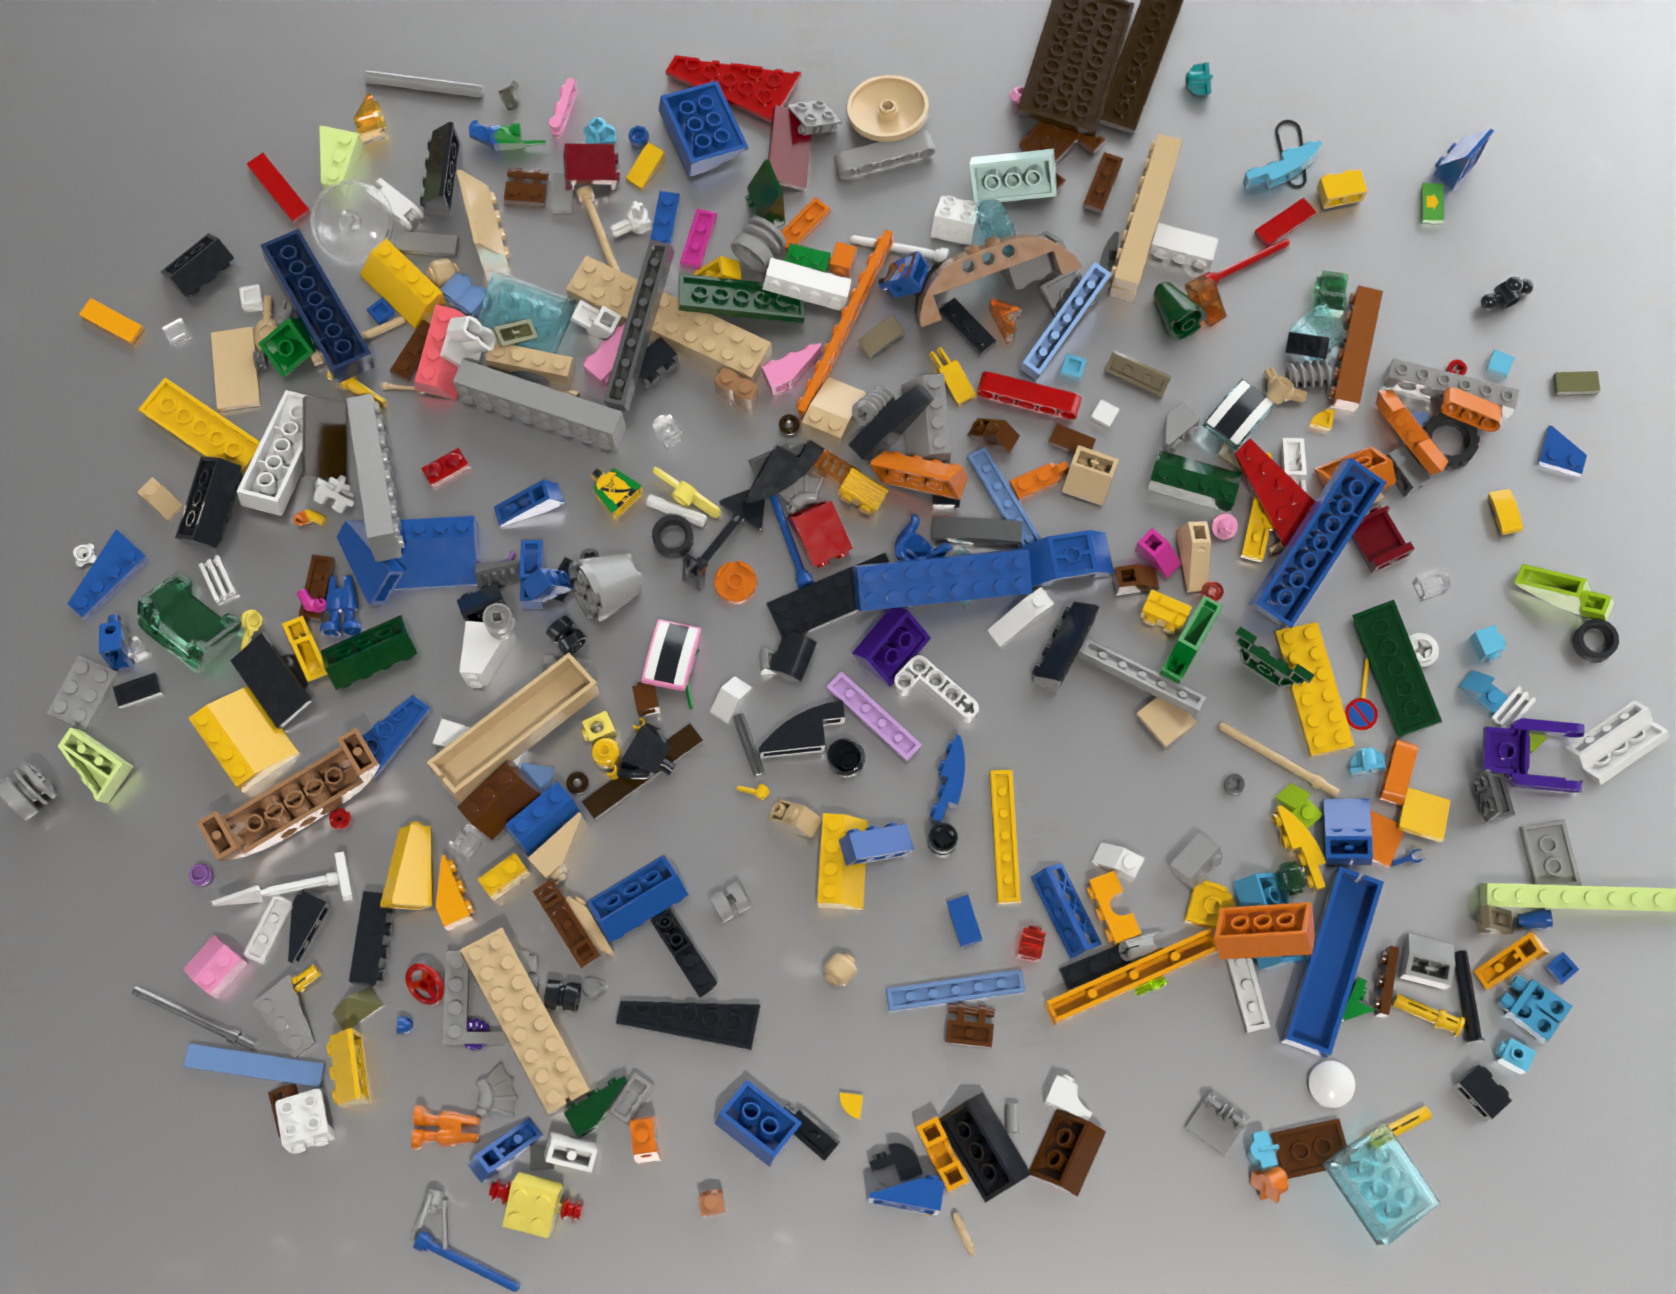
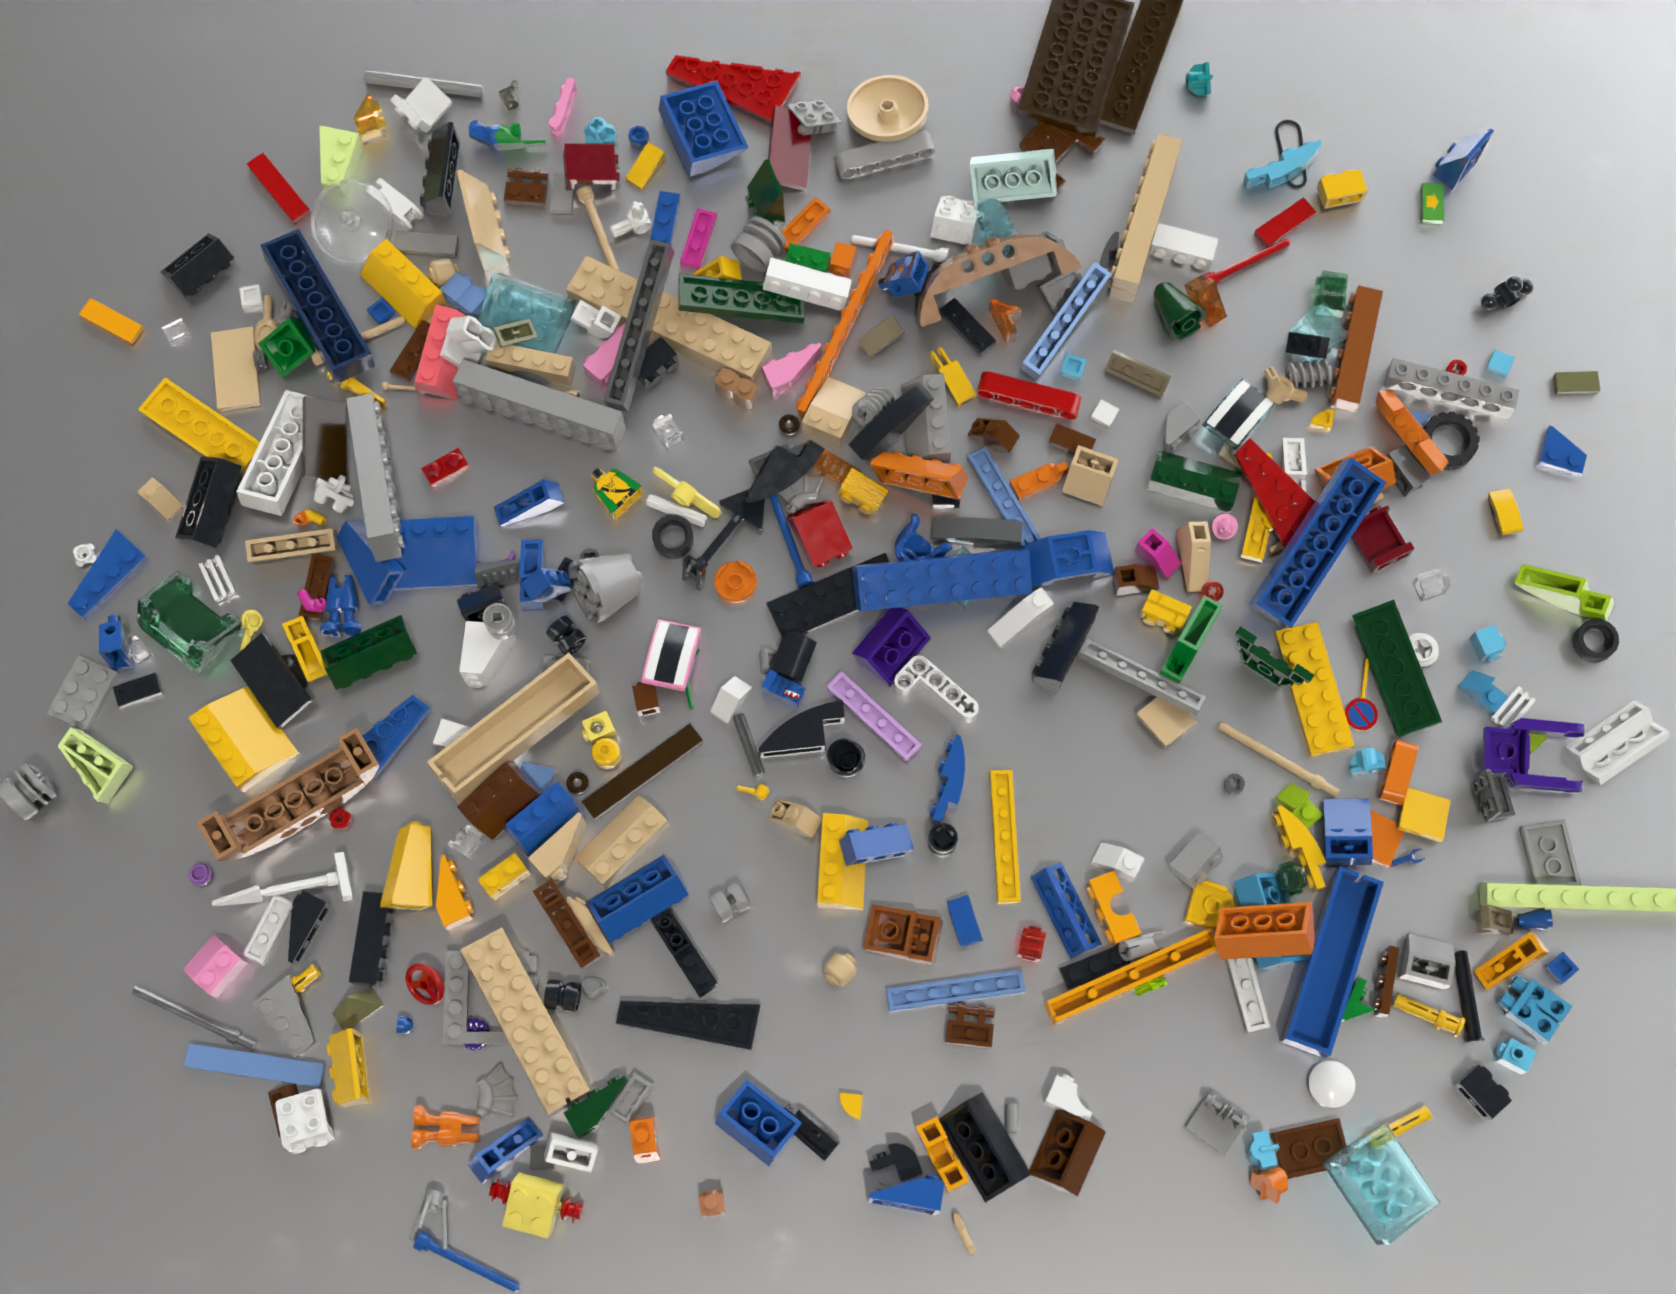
(291, 545): none -> tan brick
(423, 105): none -> white bracket
(622, 841): none -> tan slope
(644, 755): black torso -> none
(782, 689): none -> blue leg
(903, 934): none -> dark orange slope
(1103, 182): reddish brown plate -> none
(1471, 409): orange beam -> none

